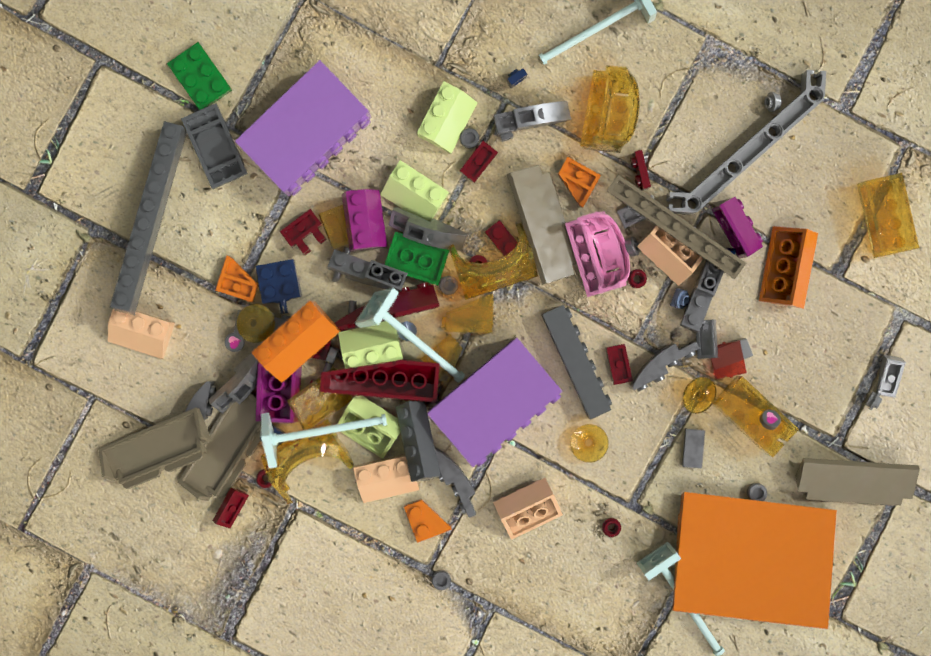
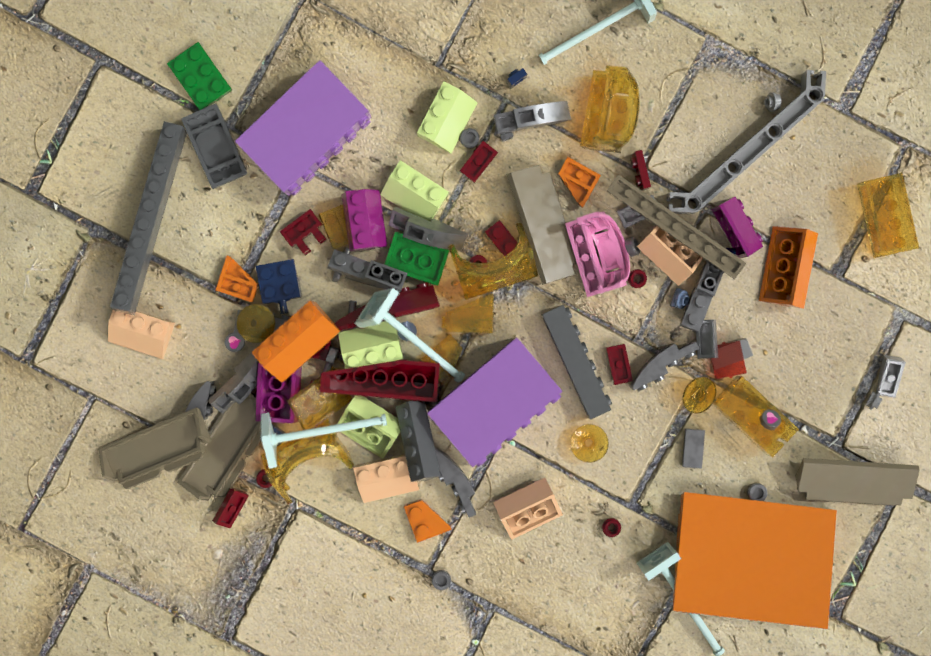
(448, 285): flat silver tile -> none

